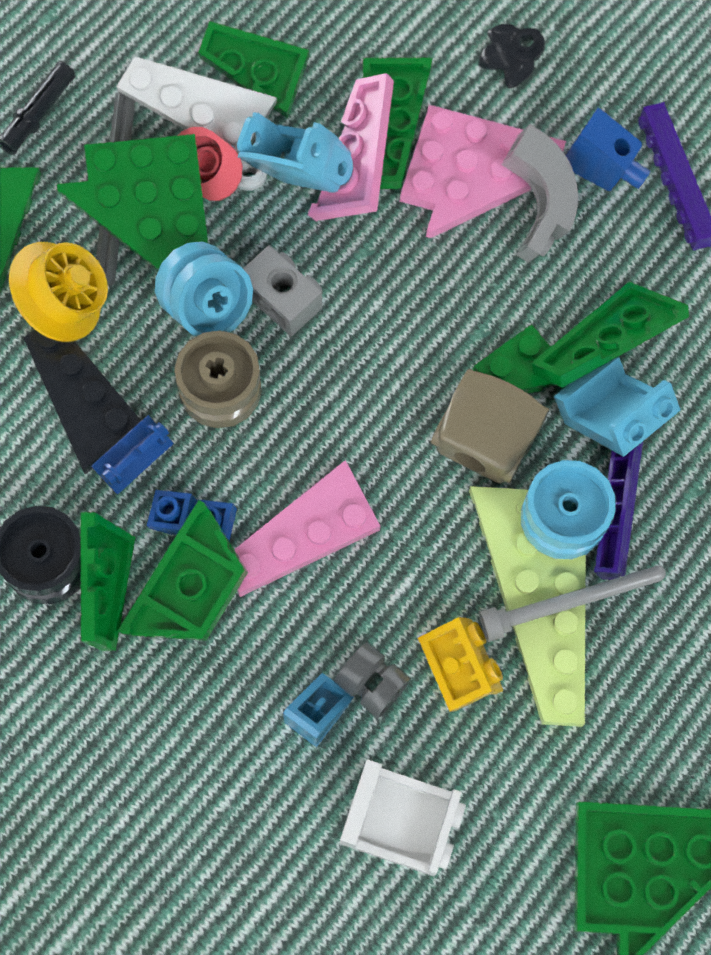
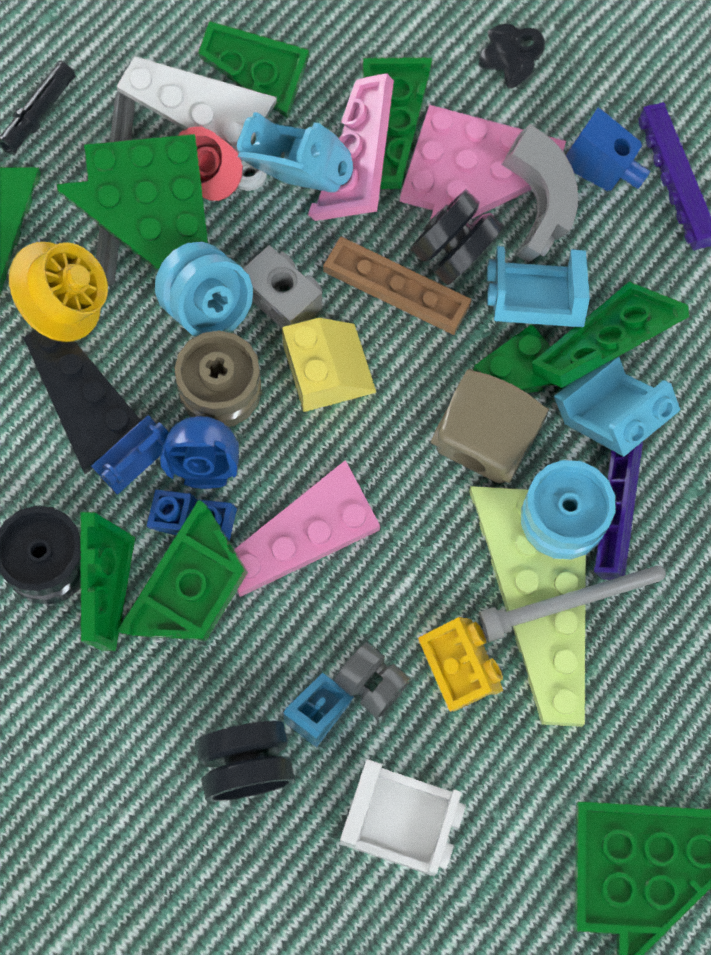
(201, 452): none -> blue cylinder
(244, 761): none -> black wheel
(326, 362): none -> light yellow slope
(397, 285): none -> medium nougat plate
(454, 235): none -> black wheel
(539, 291): none -> medium azure panel

